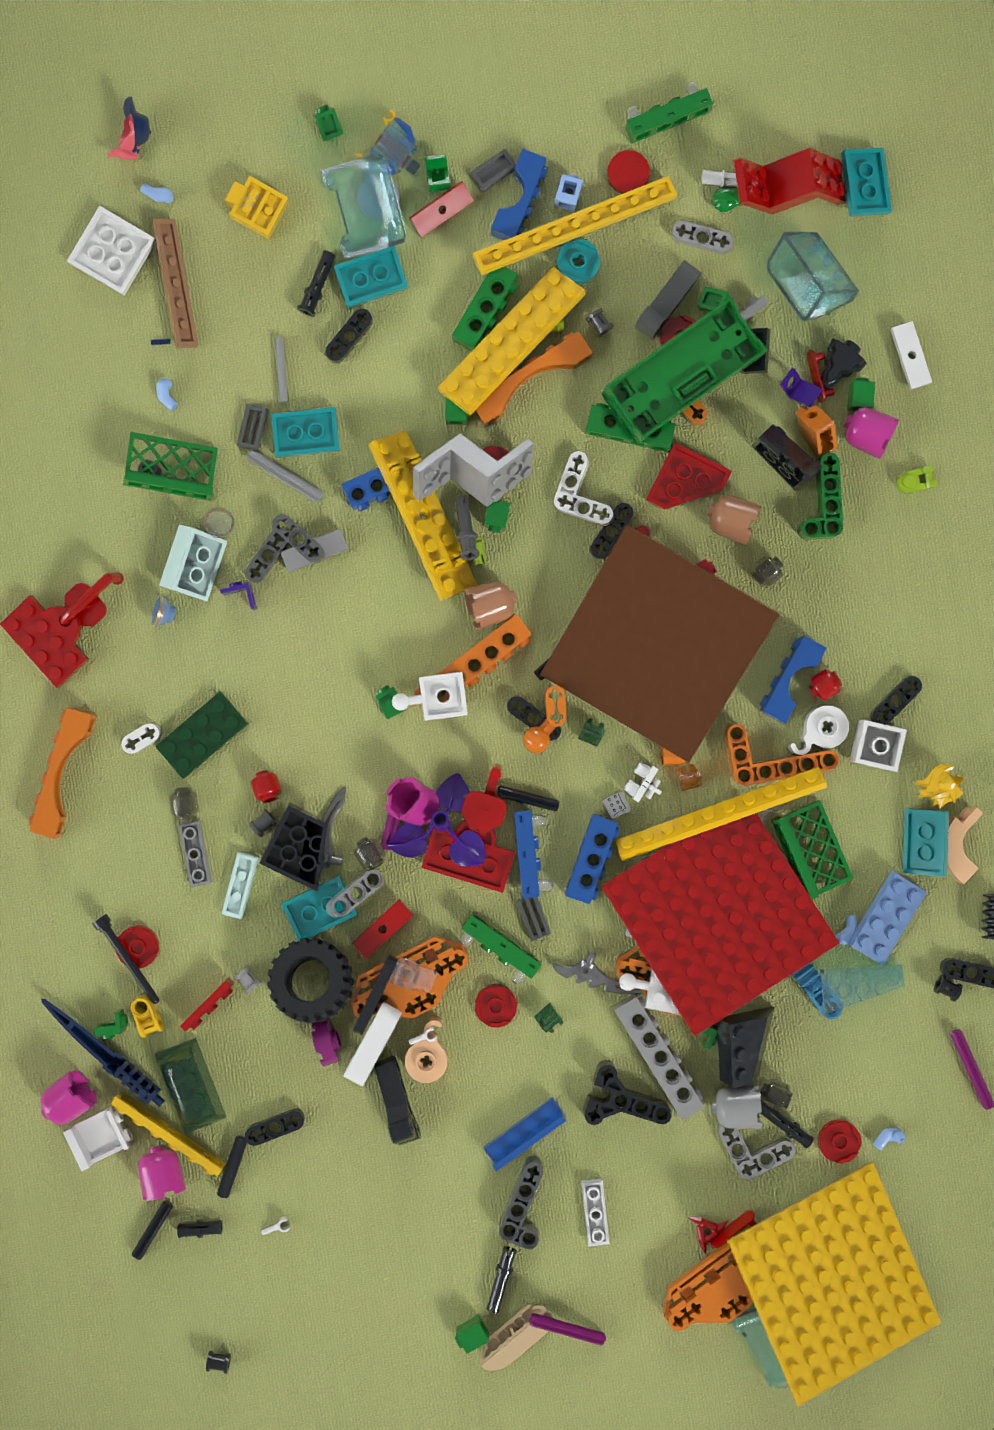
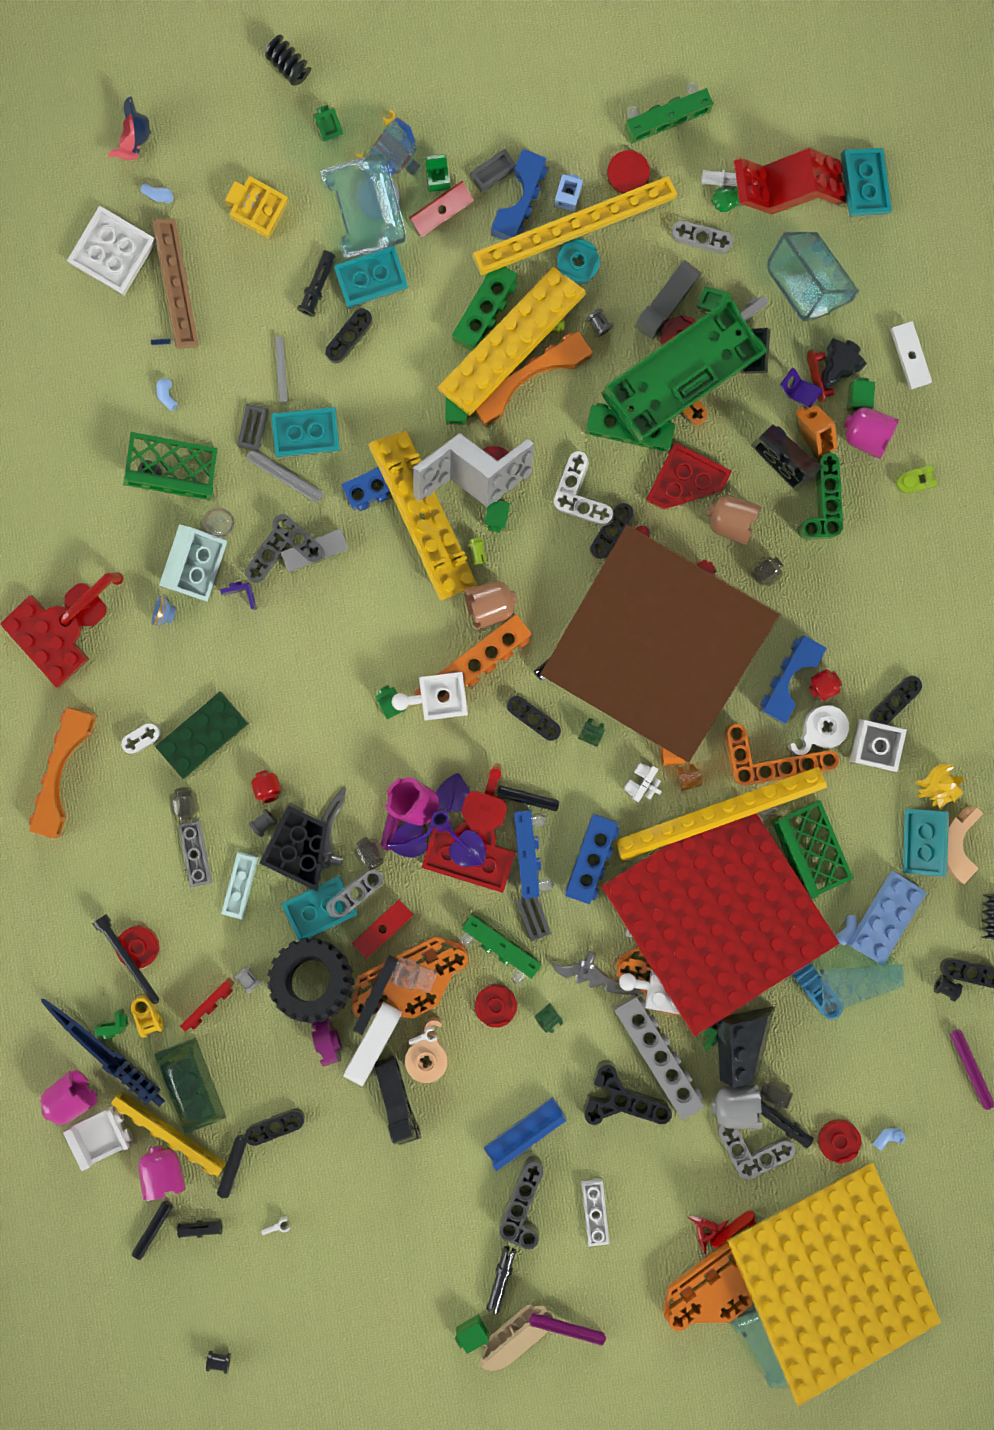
(282, 58): none -> black piece
(466, 536): dark grey pin -> none
(537, 738): orange beam -> none
(616, 805): light grey tile -> none

